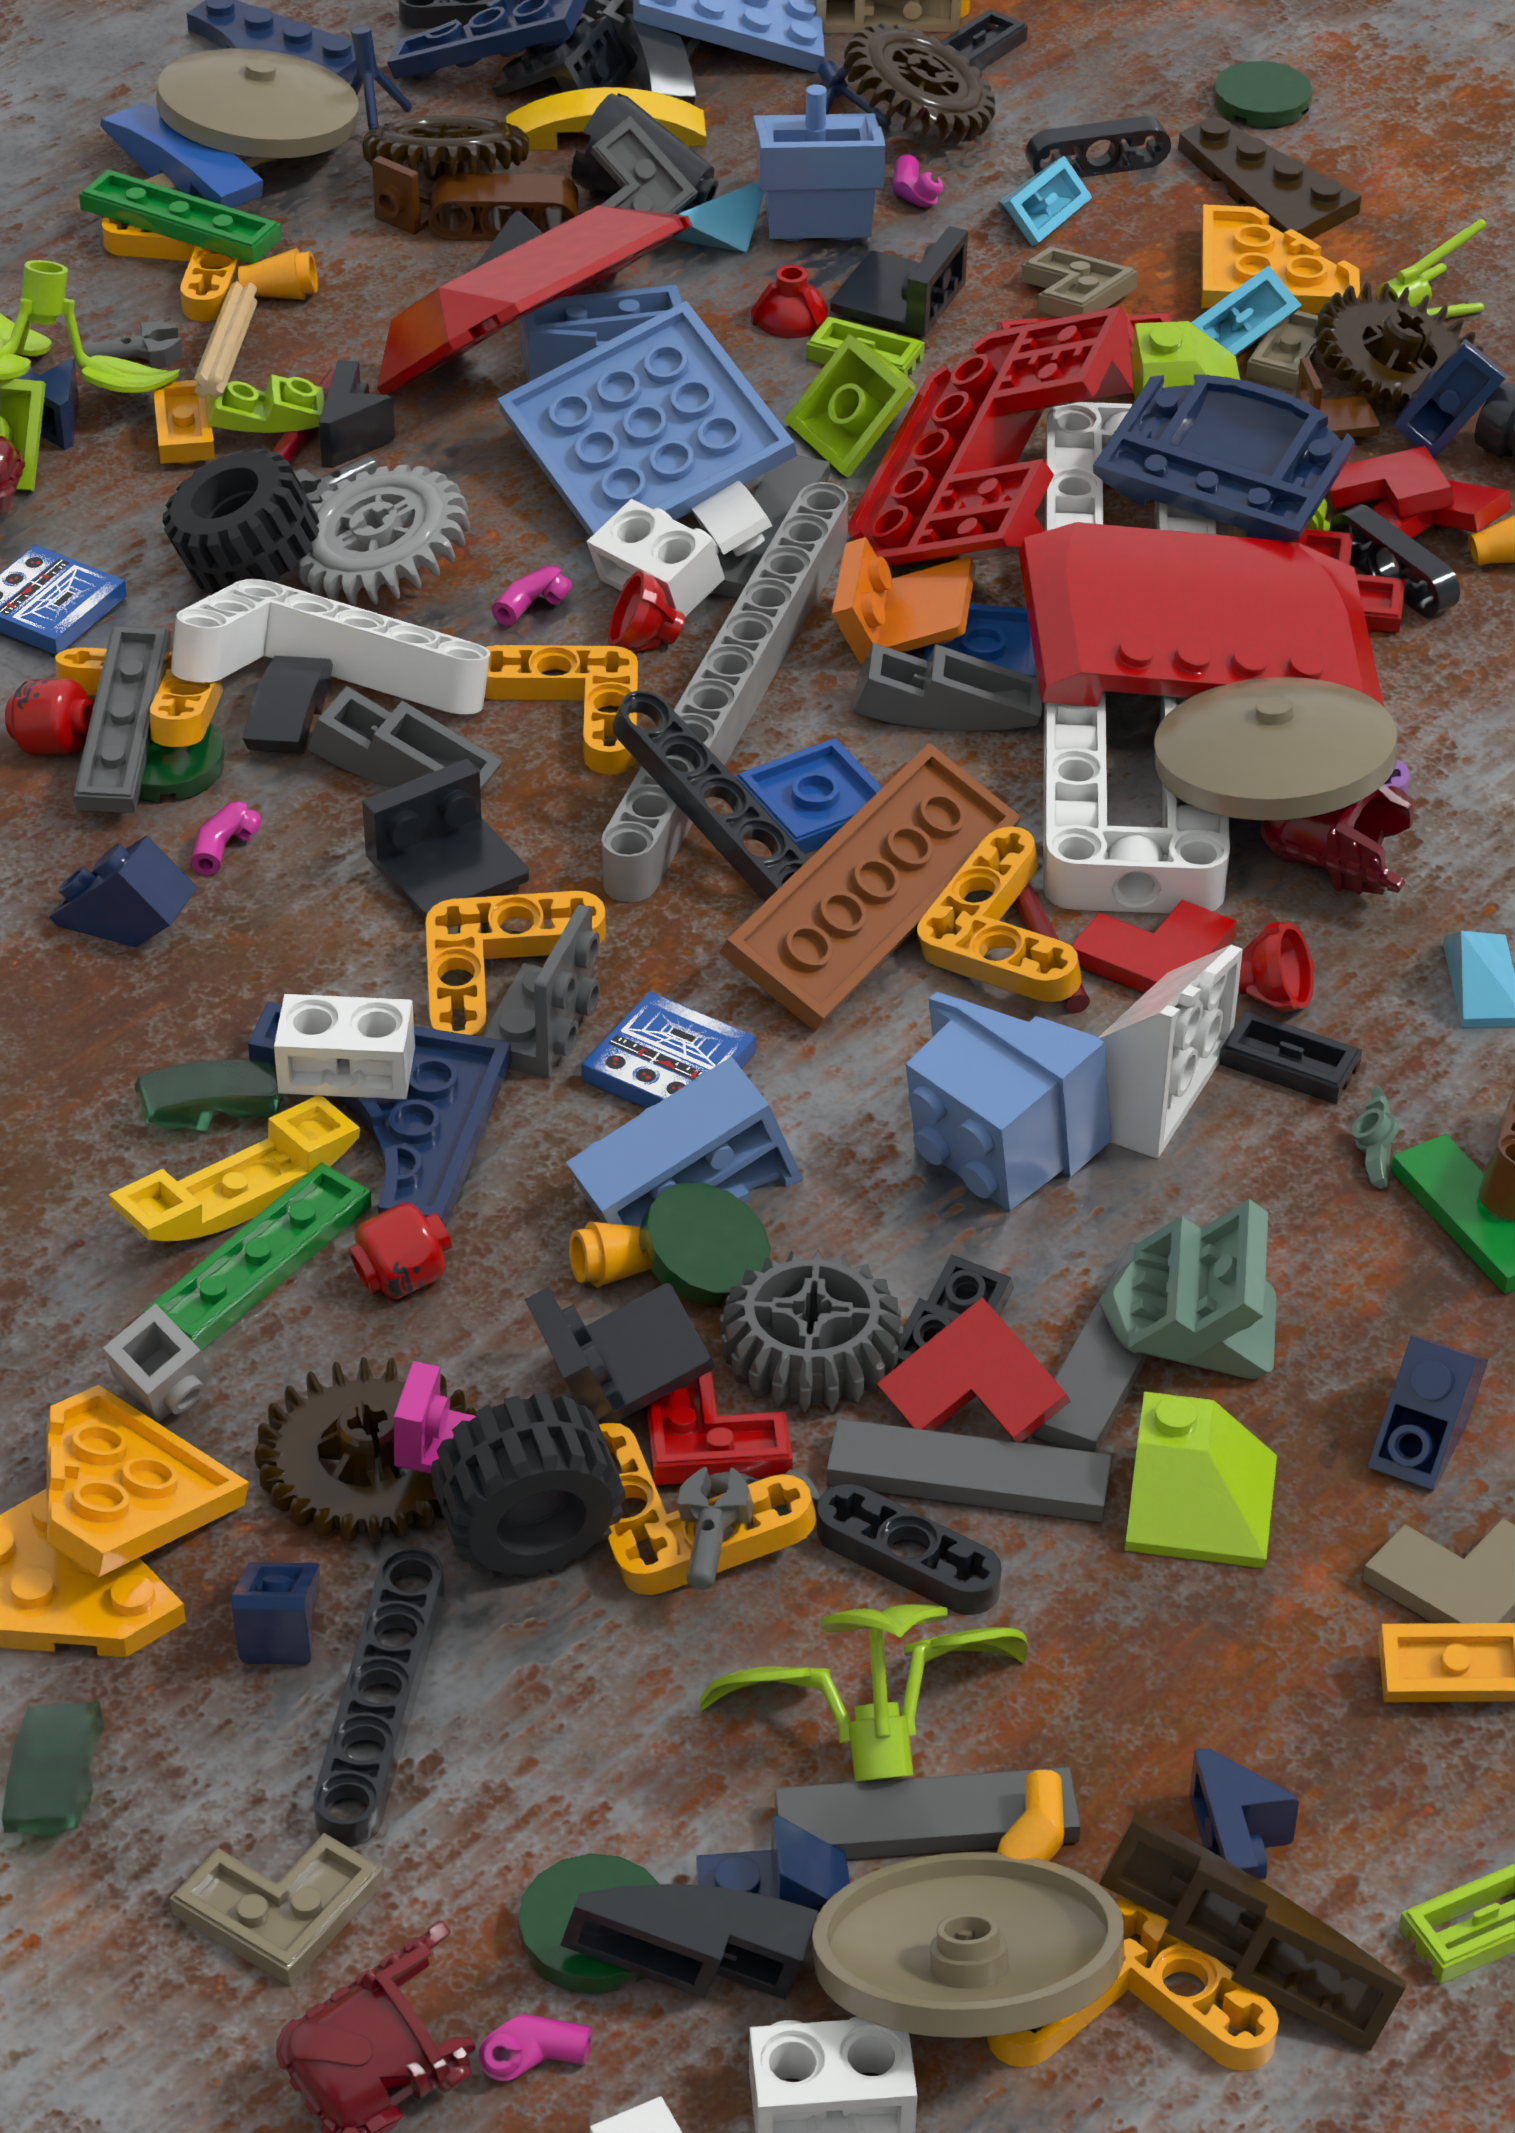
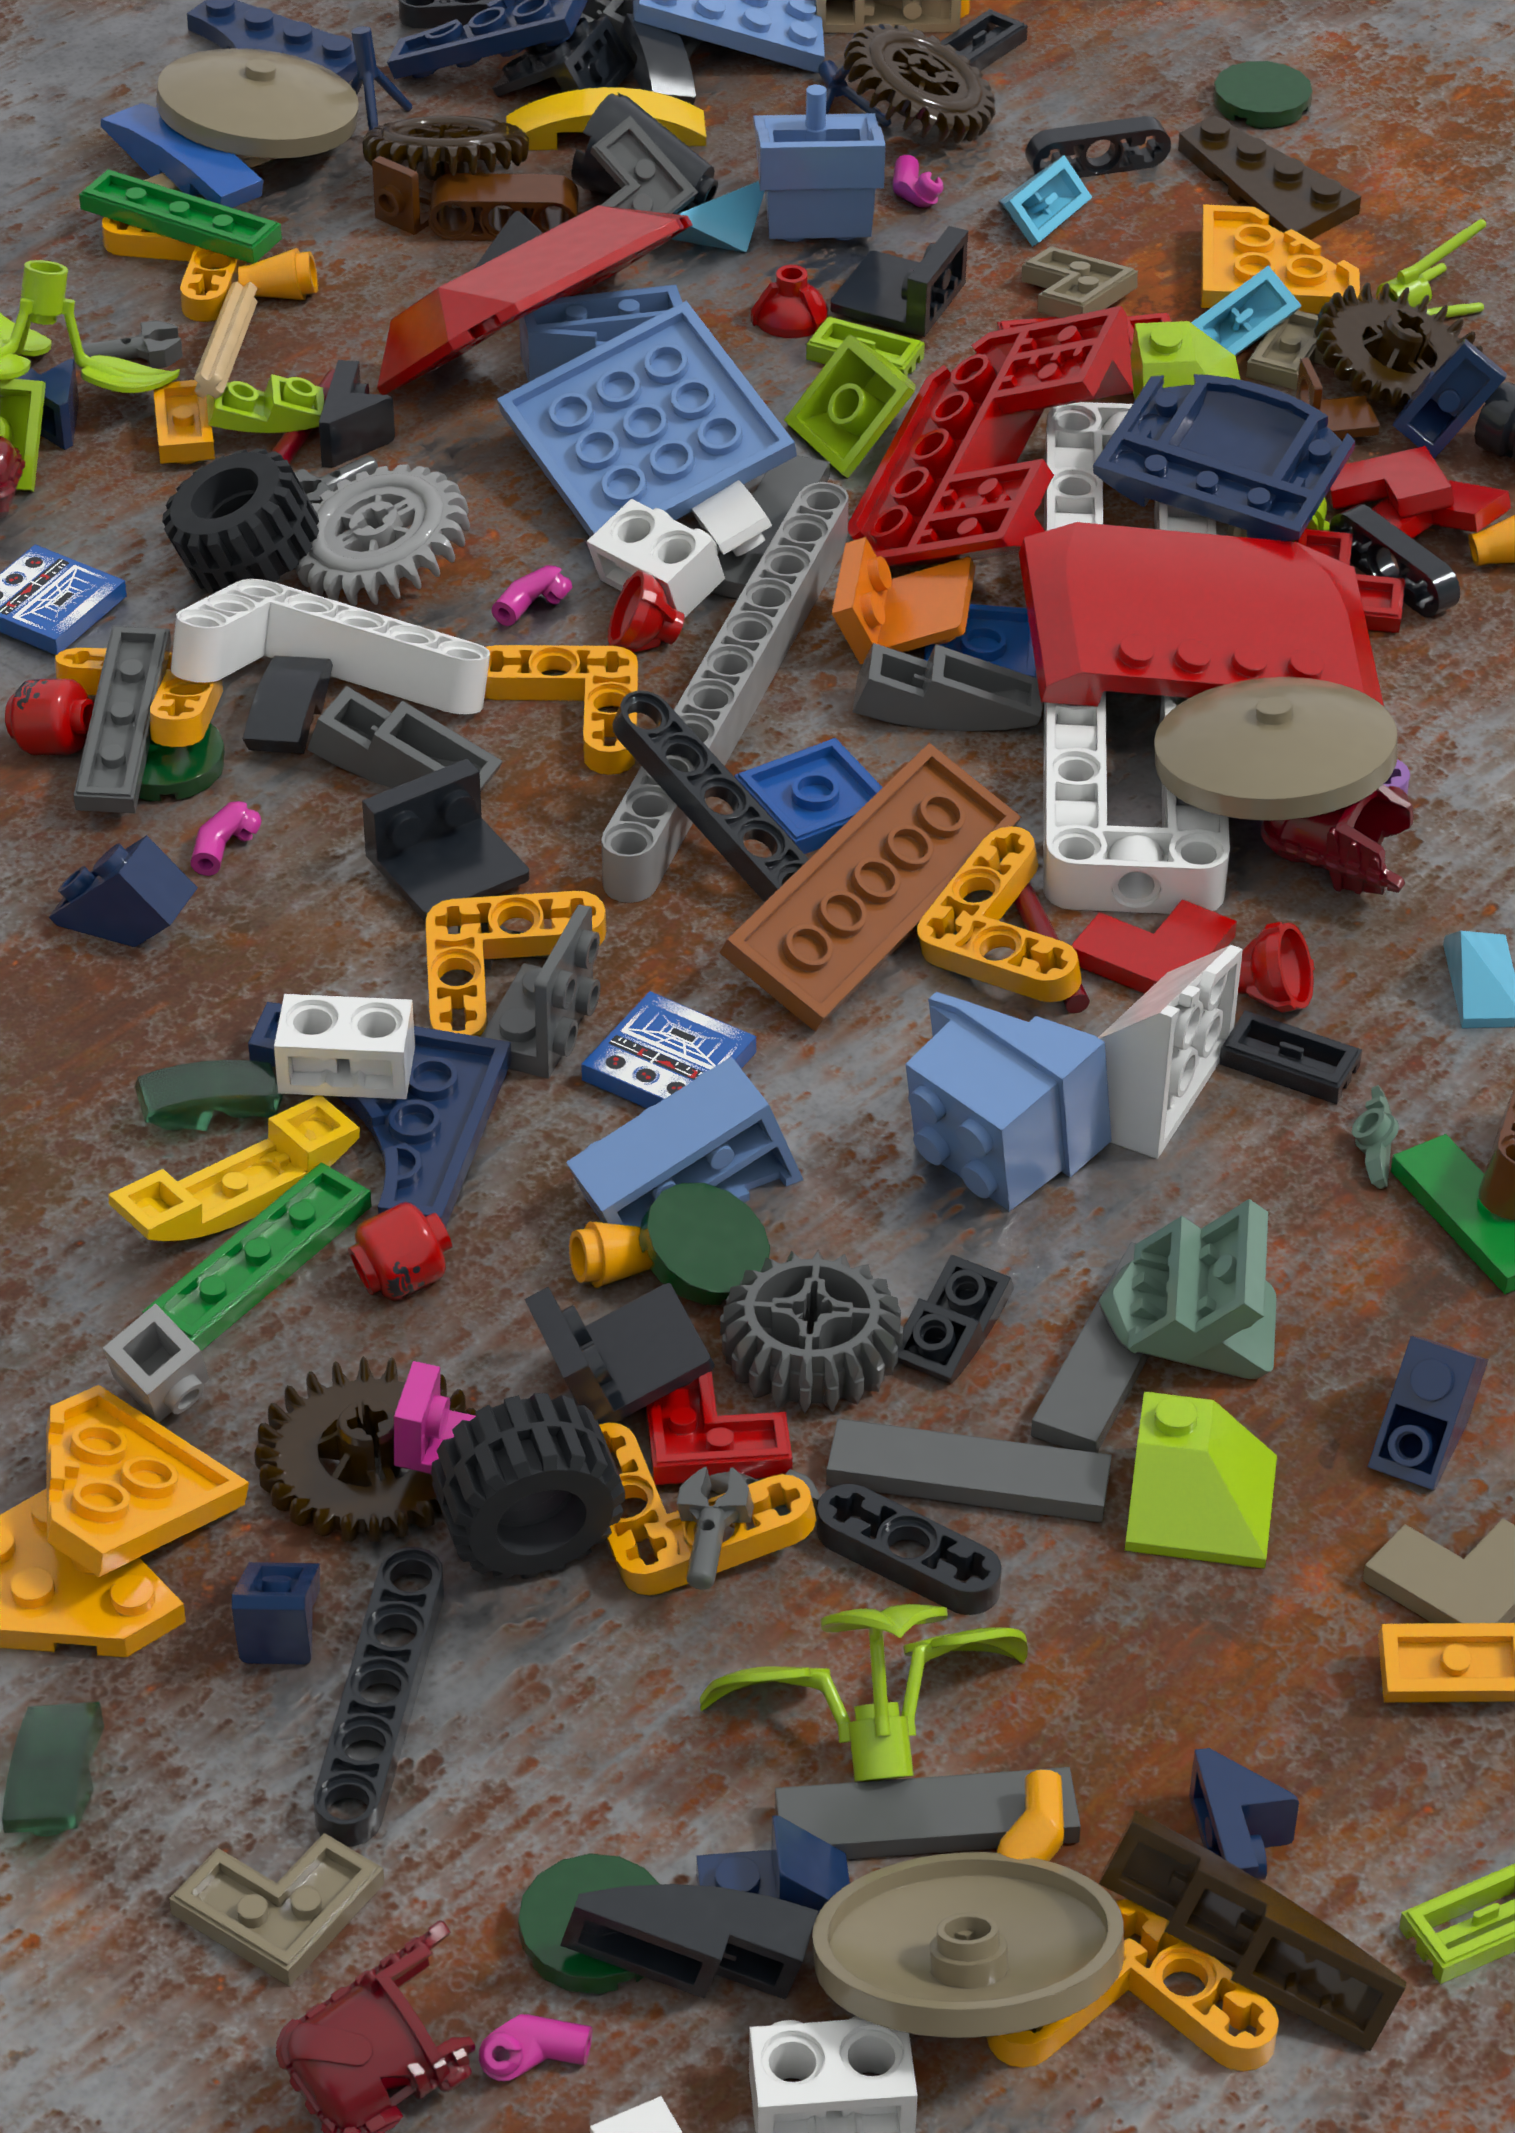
(969, 1360): red tile -> none

